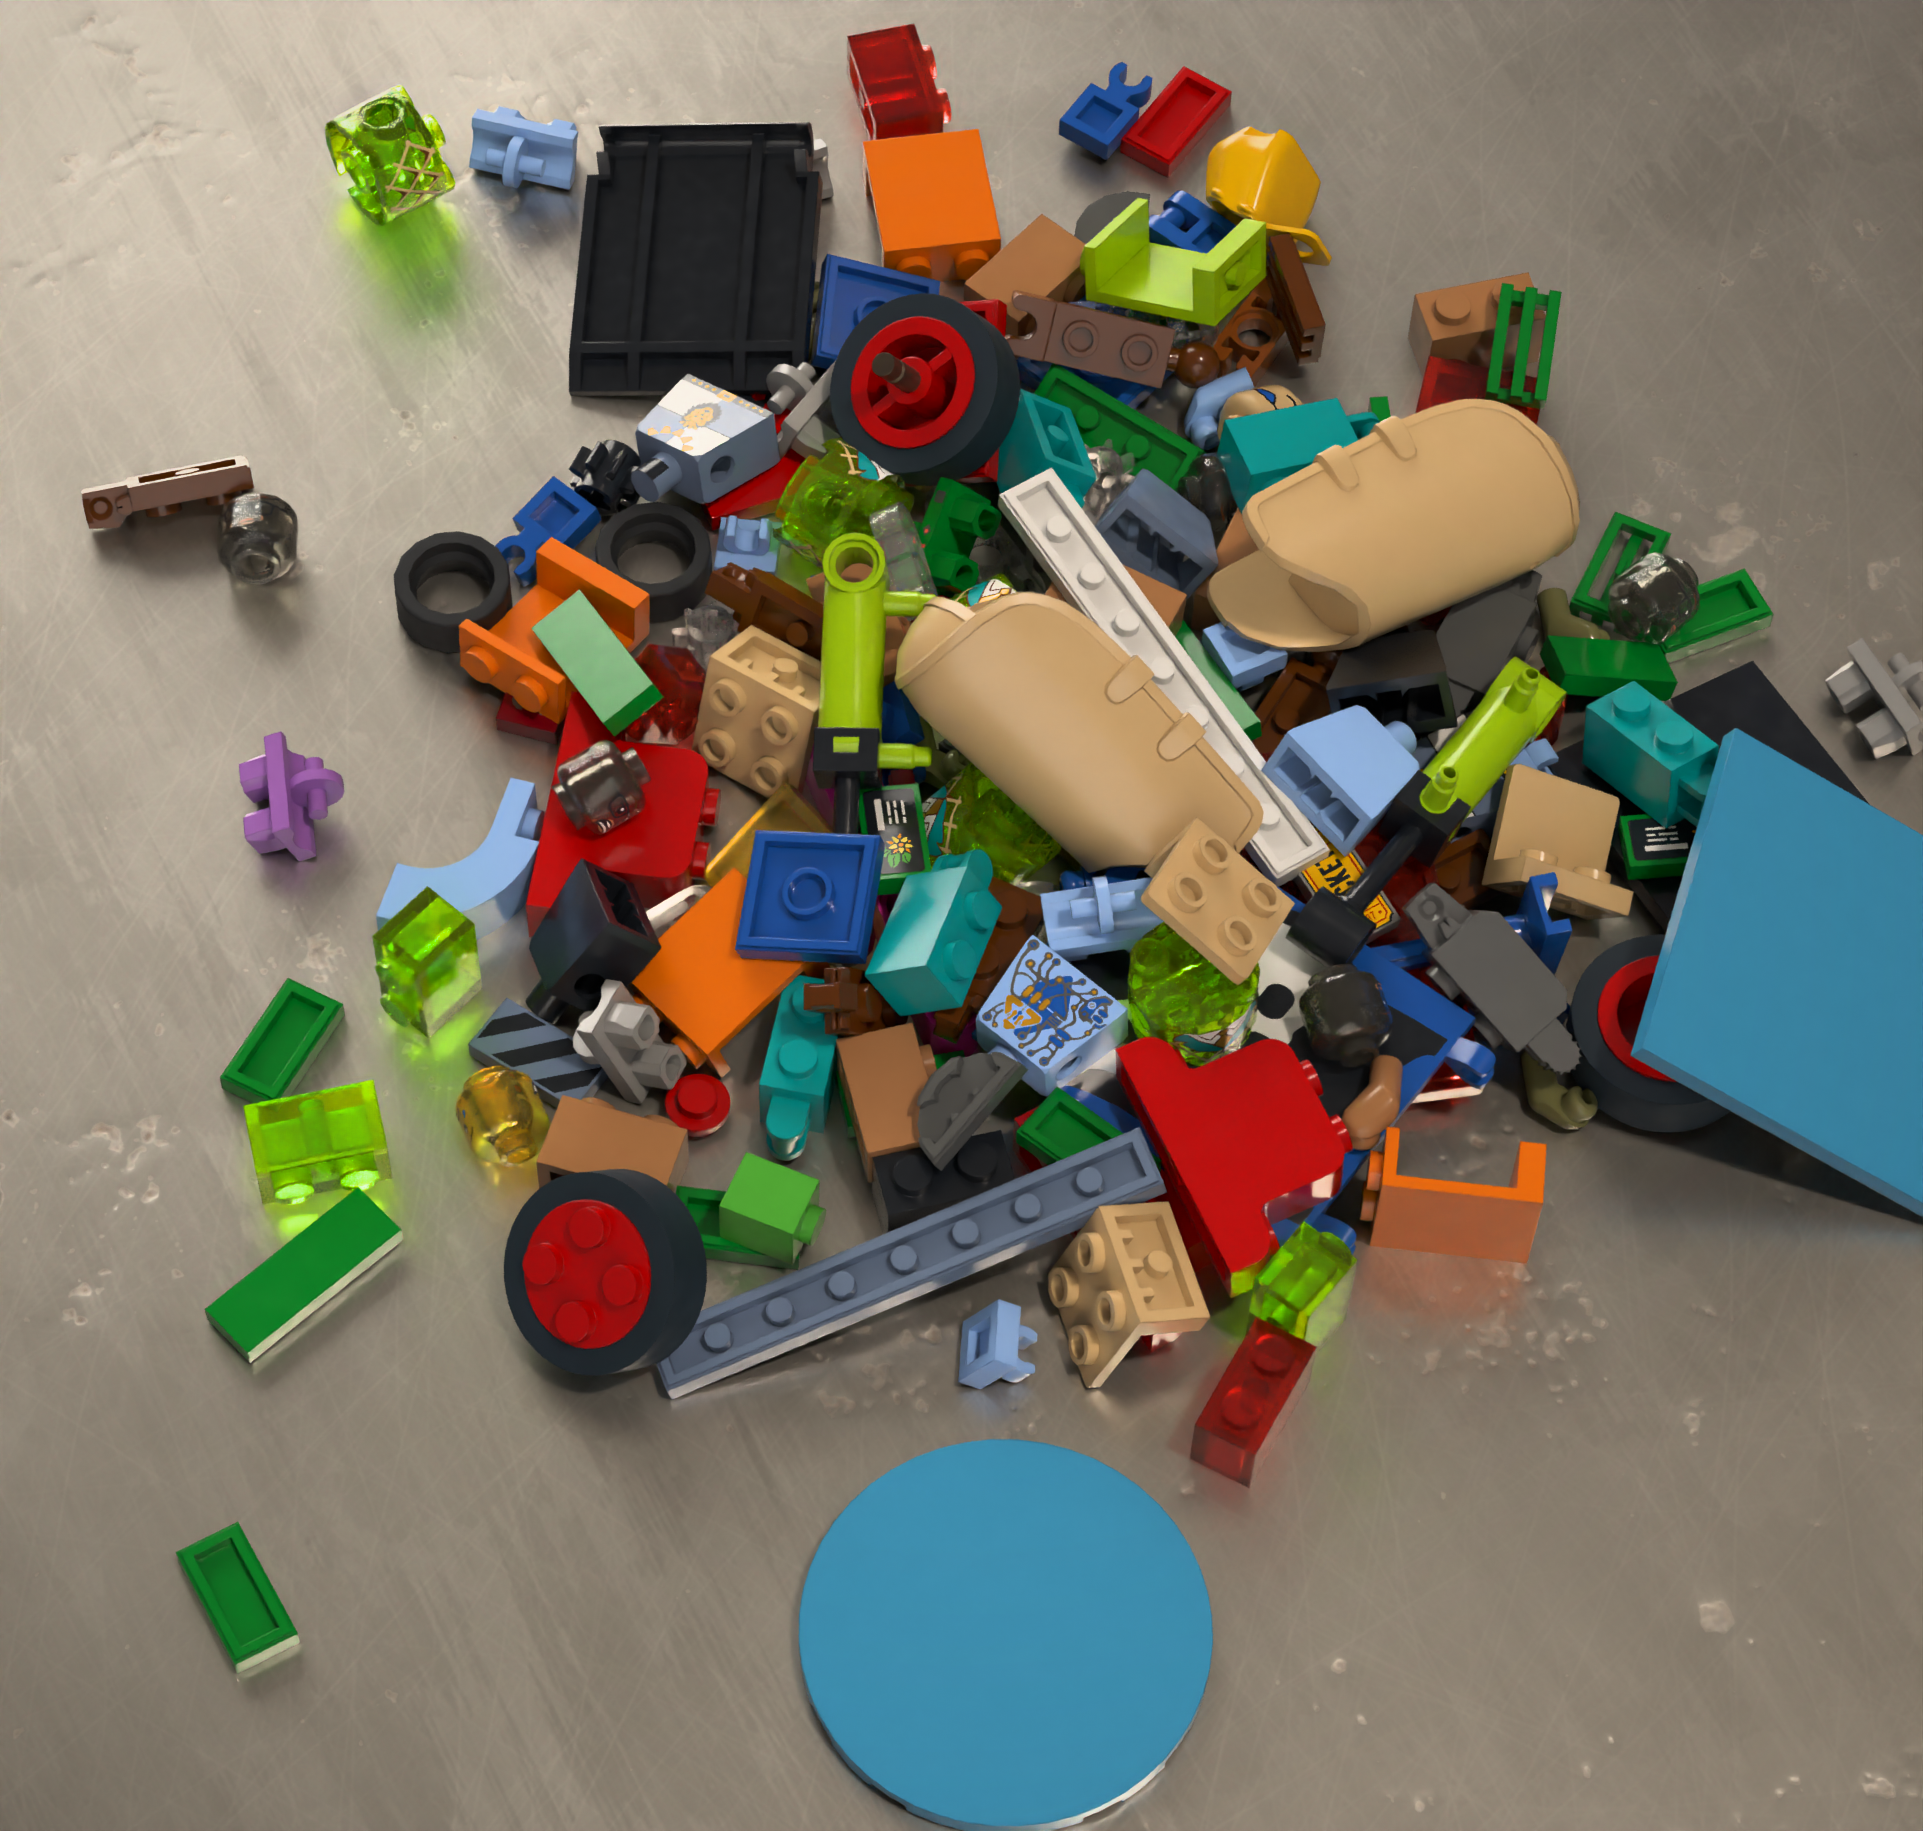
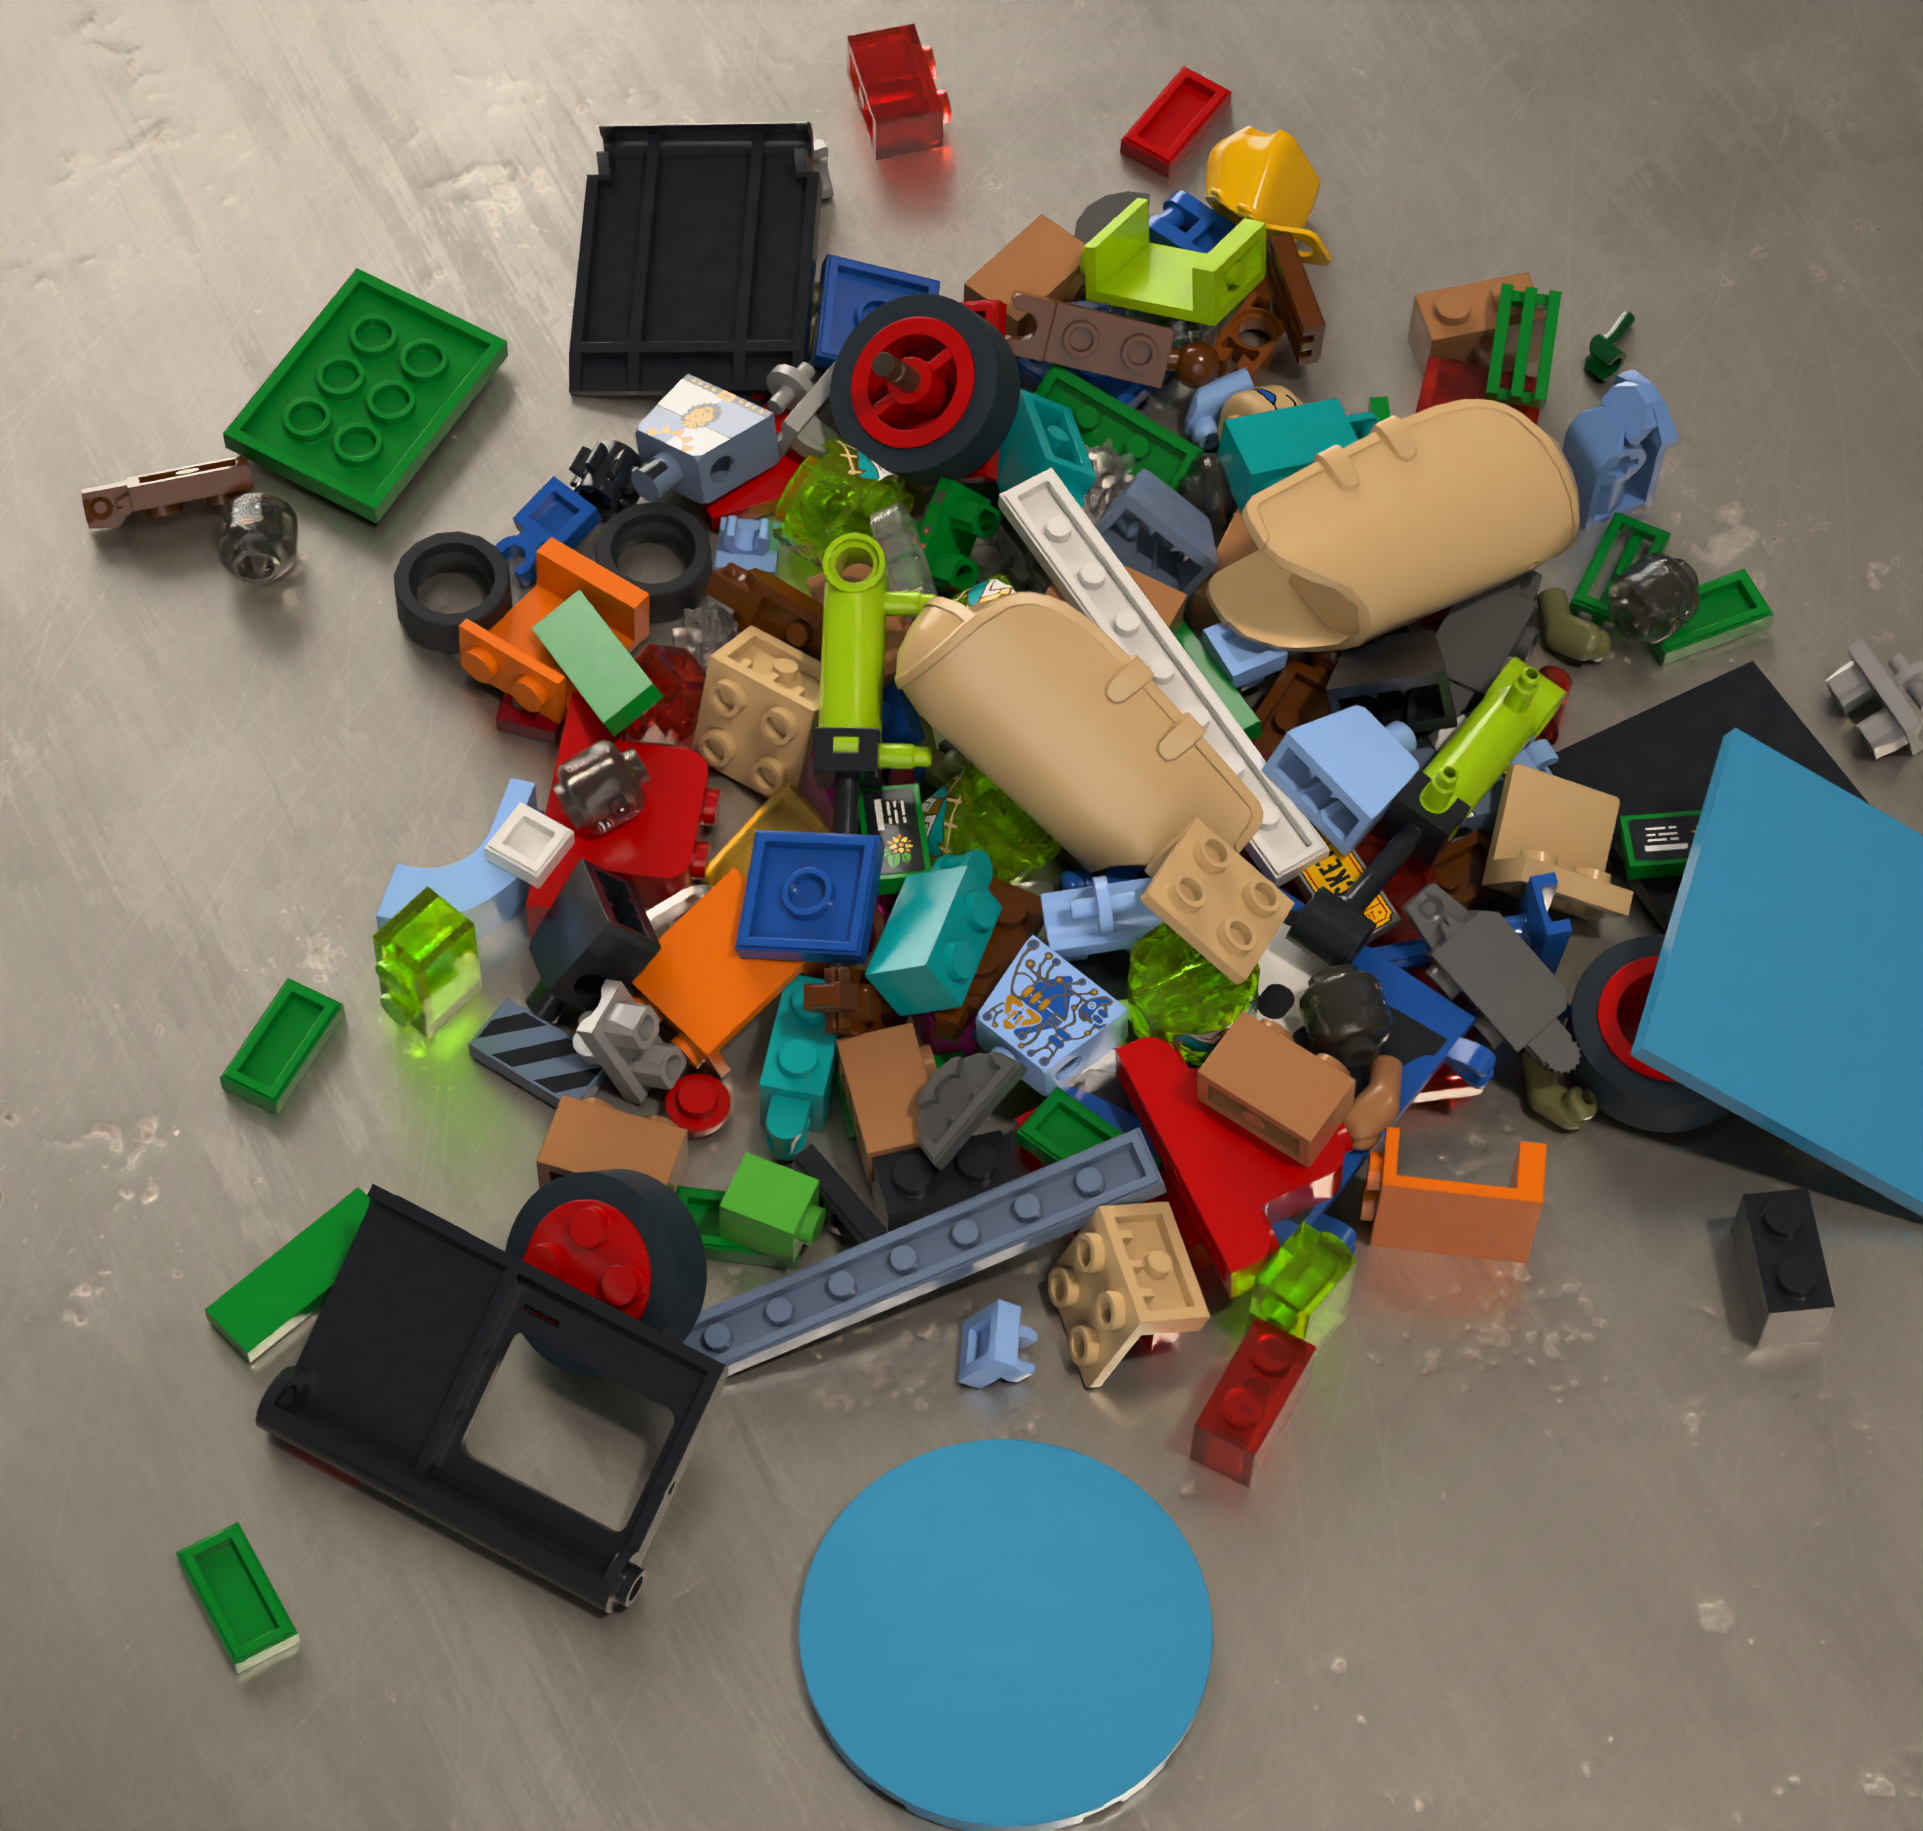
(297, 794): medium lavender hips -> none
(318, 1143): clear neon green brick -> none
(366, 395): none -> green plate
(389, 155): clear neon green brick -> none
(410, 1359): none -> black piece
(502, 1116): clear yellow head -> none
(524, 148): light blue hips -> none
(529, 845): none -> white tile
(843, 1207): none -> black tile
(932, 203): orange panel -> none
(1104, 116): blue plate -> none
(1276, 1087): none -> medium nougat brick
(1605, 356): none -> dark green hand
(1606, 665): green tile -> none
(1619, 449): none -> medium blue piece
(1649, 754): teal brick -> none
(1782, 1268): none -> black brick

